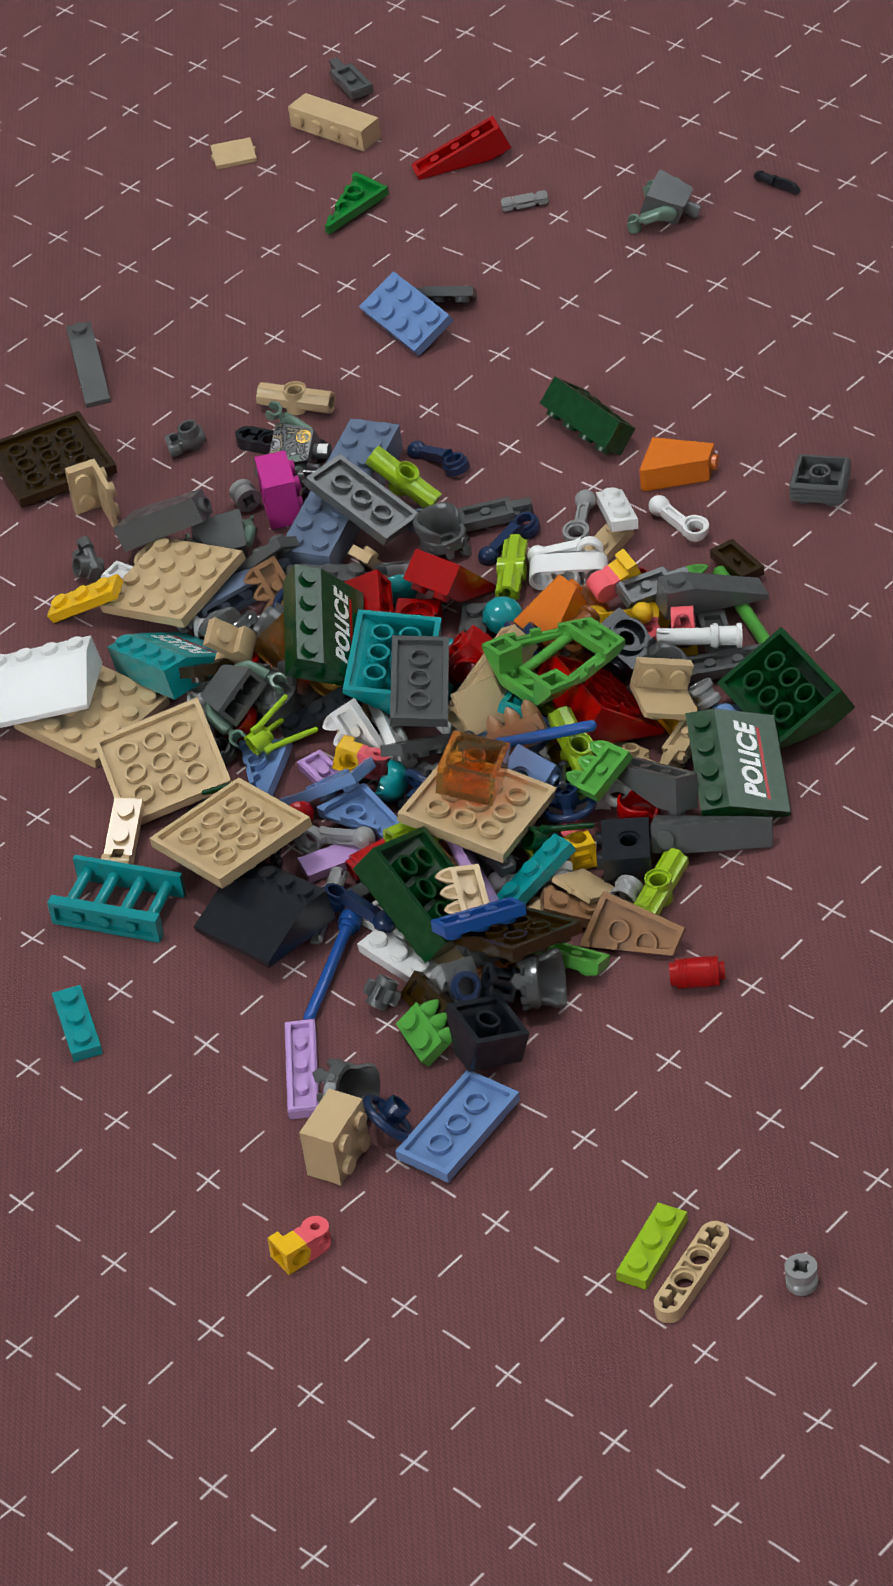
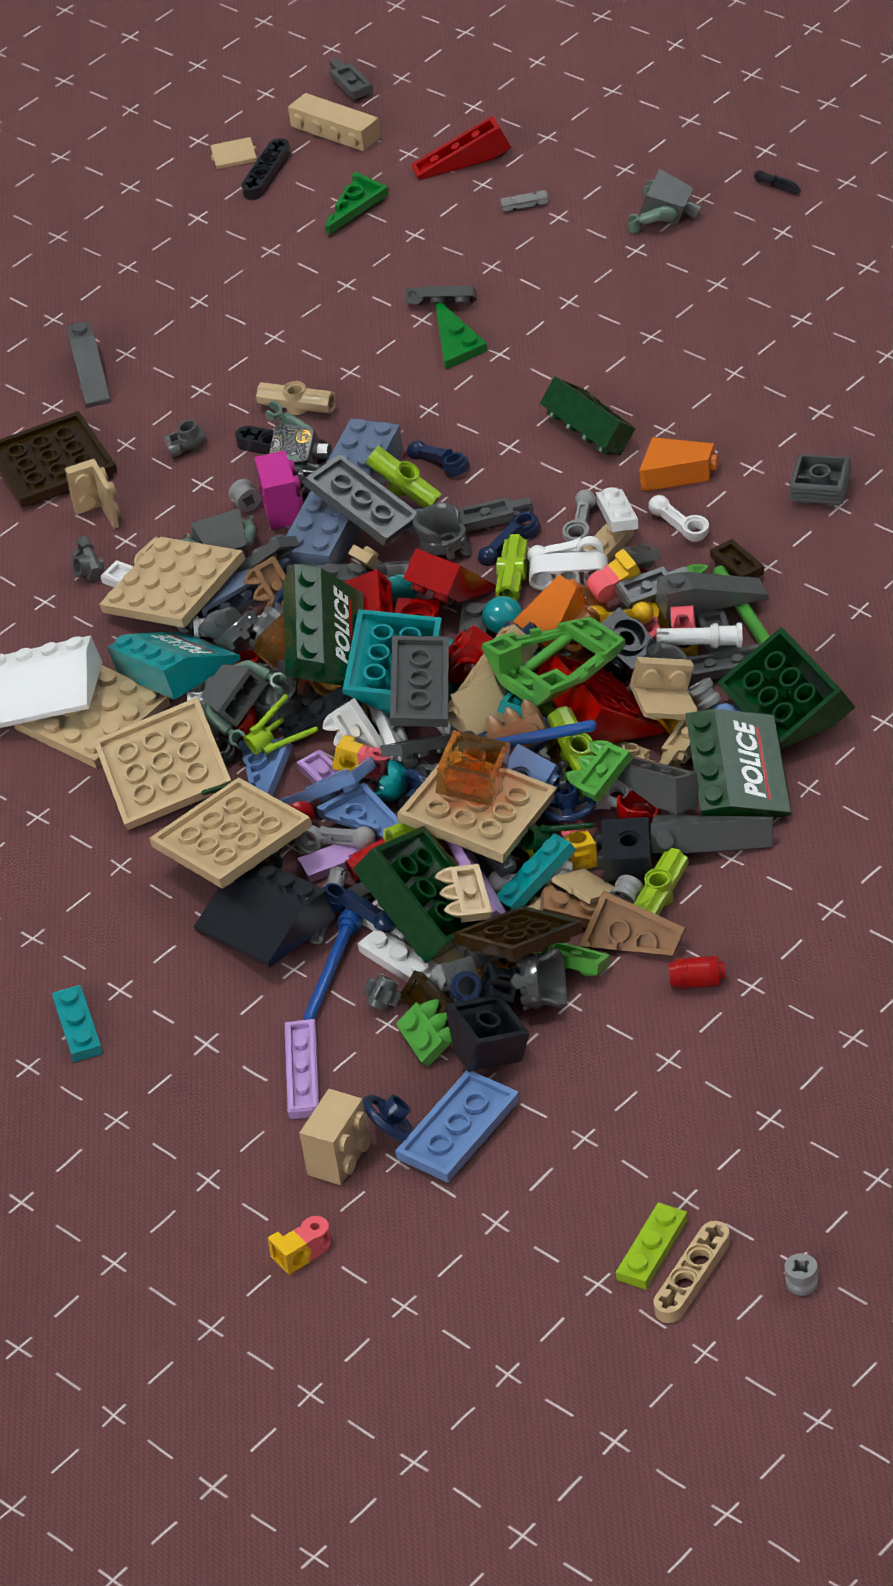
(85, 598): yellow plate -> none
(112, 919): teal fence -> none
(124, 830): plate -> none
(163, 519): dark grey slope -> none
(200, 672): dark brown plate -> none
(230, 641): tan brick -> none
(276, 153): none -> black beam
(349, 1078): dark grey hair -> none
(406, 313): medium blue plate -> none
(457, 339): none -> green wing
(478, 918): blue plate -> none
(644, 554): none -> dark grey plate

